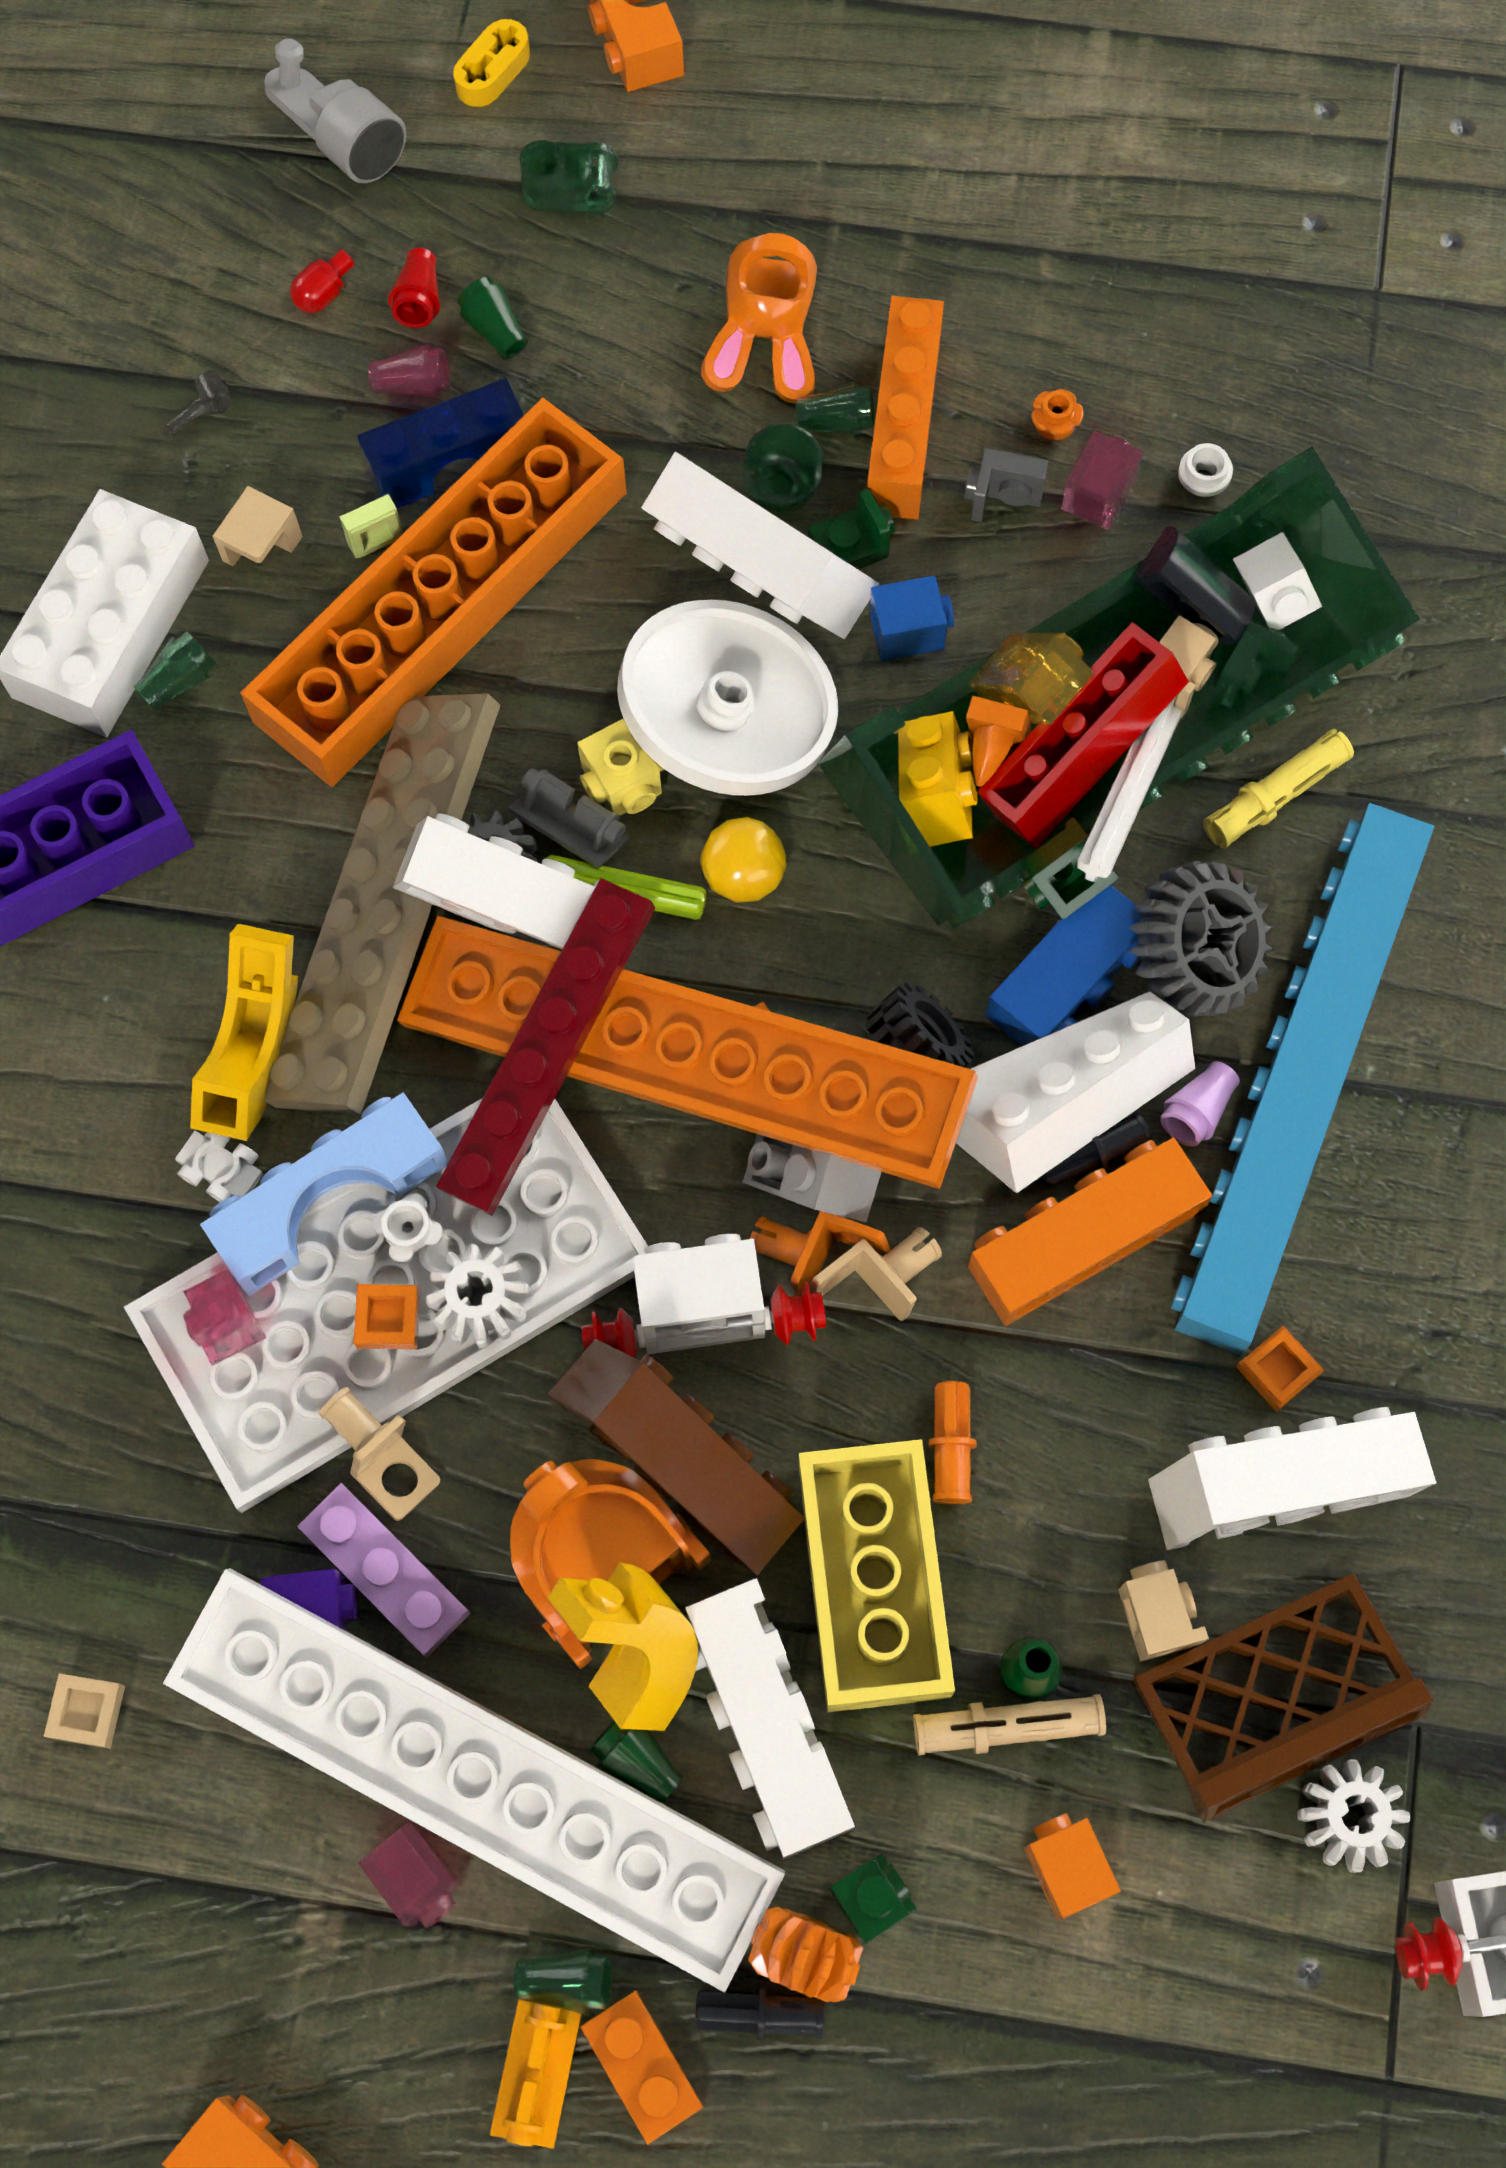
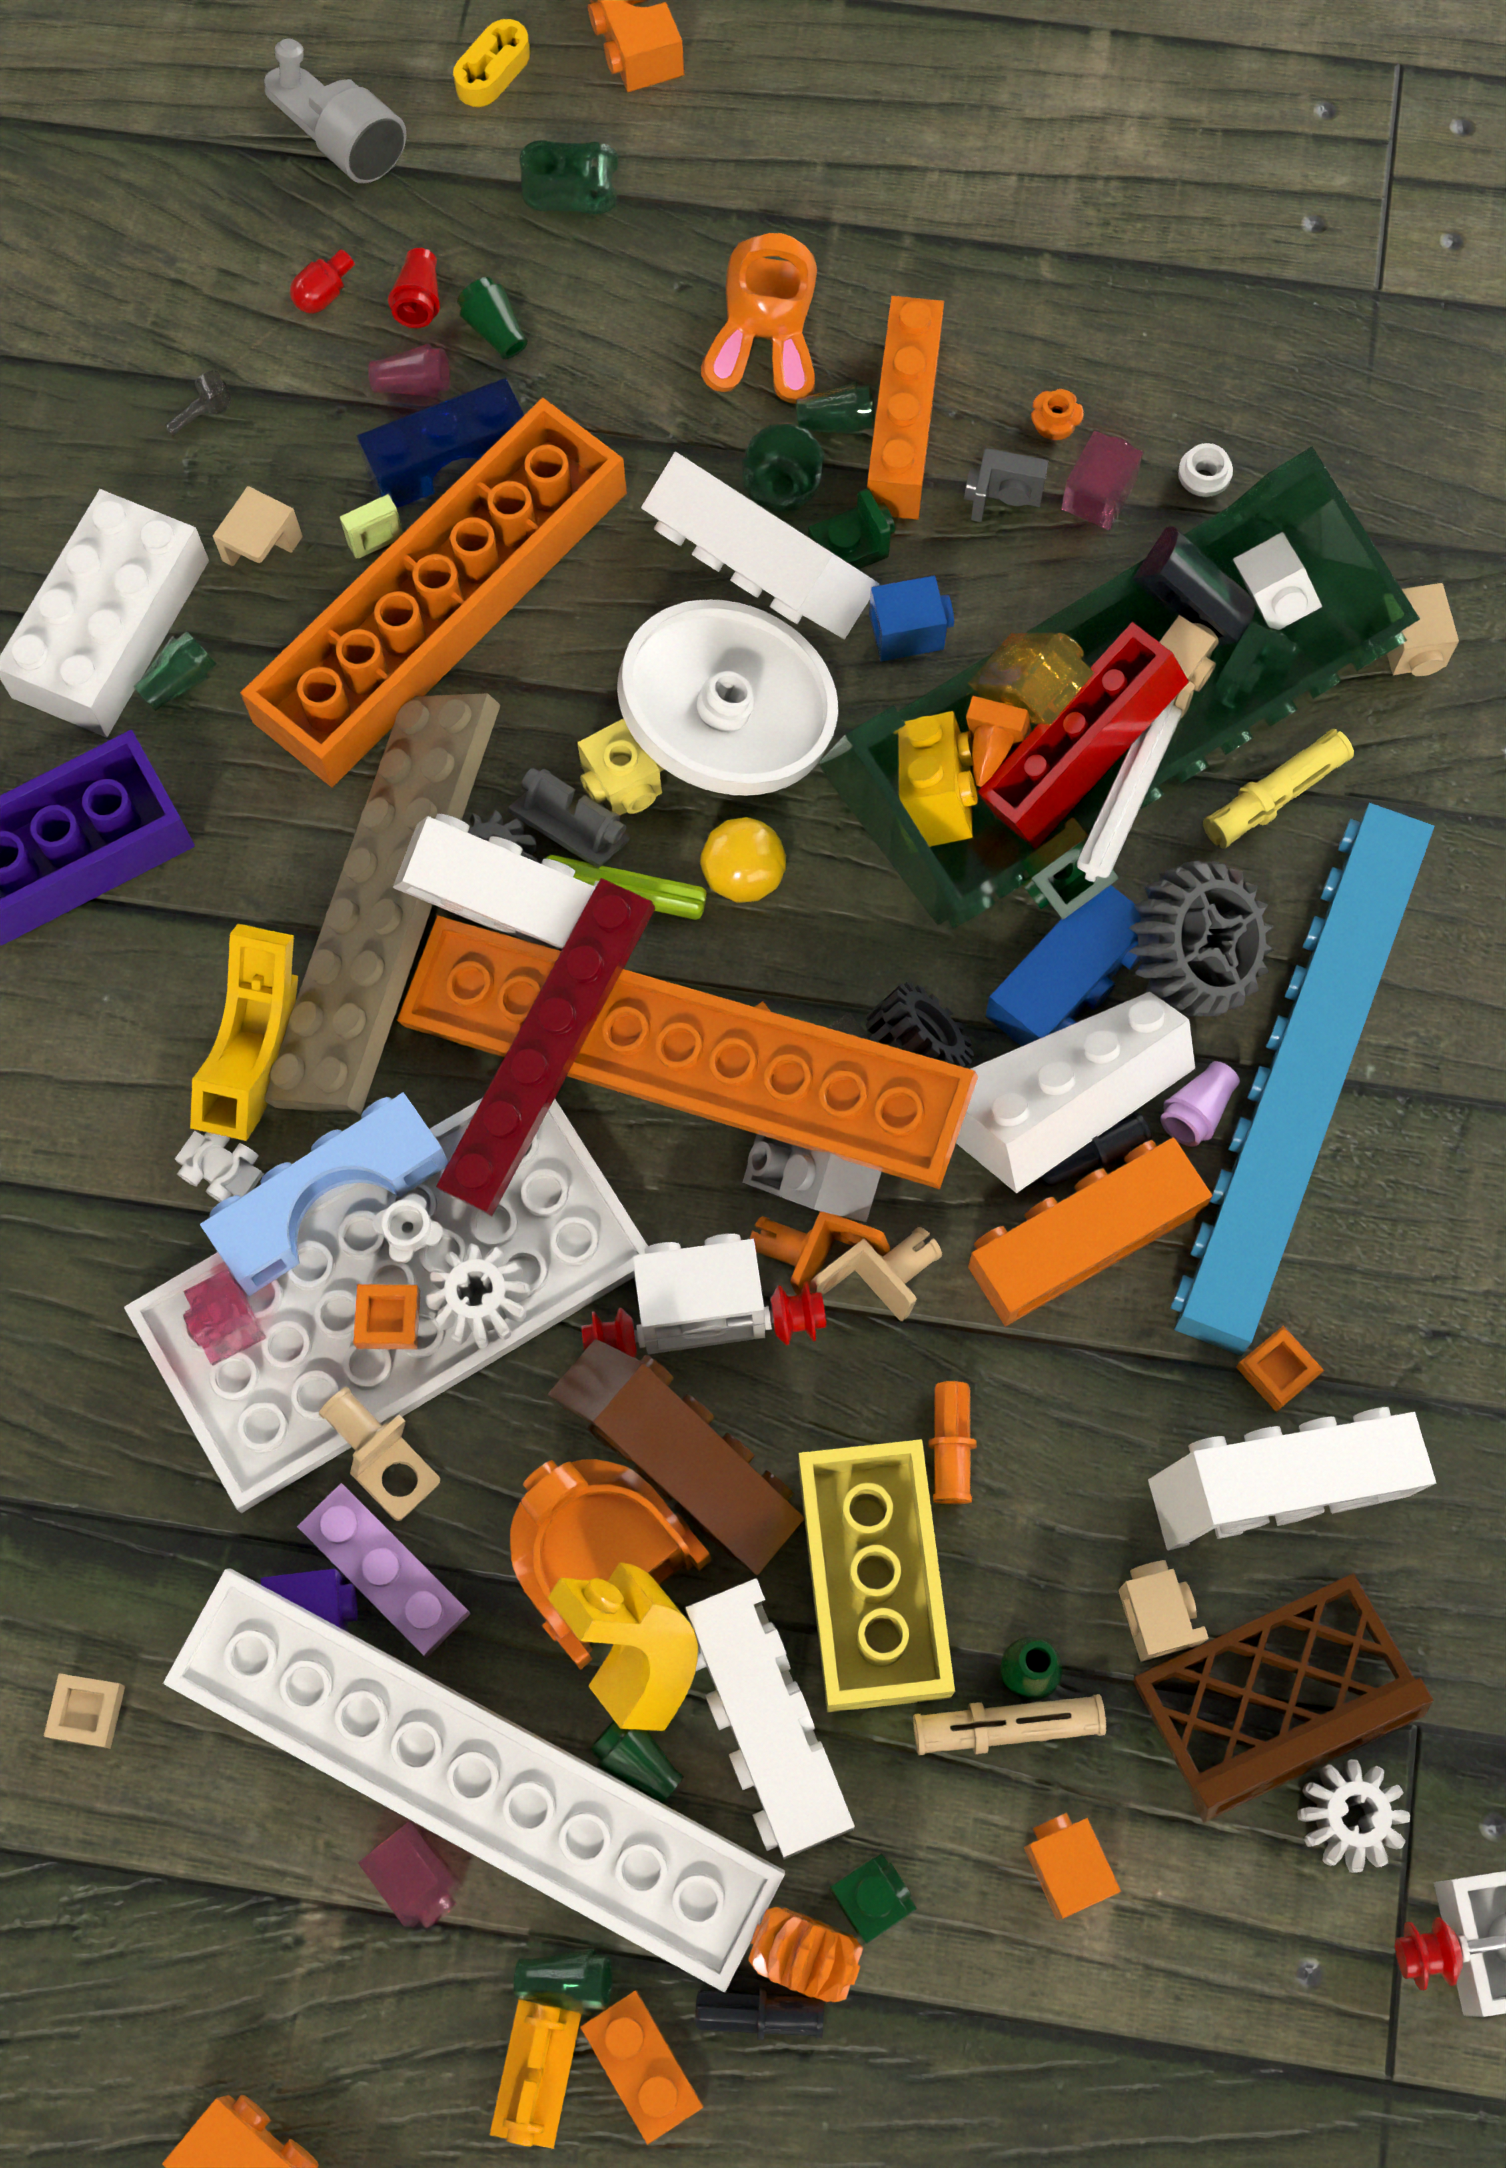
(1429, 639): none -> tan brick

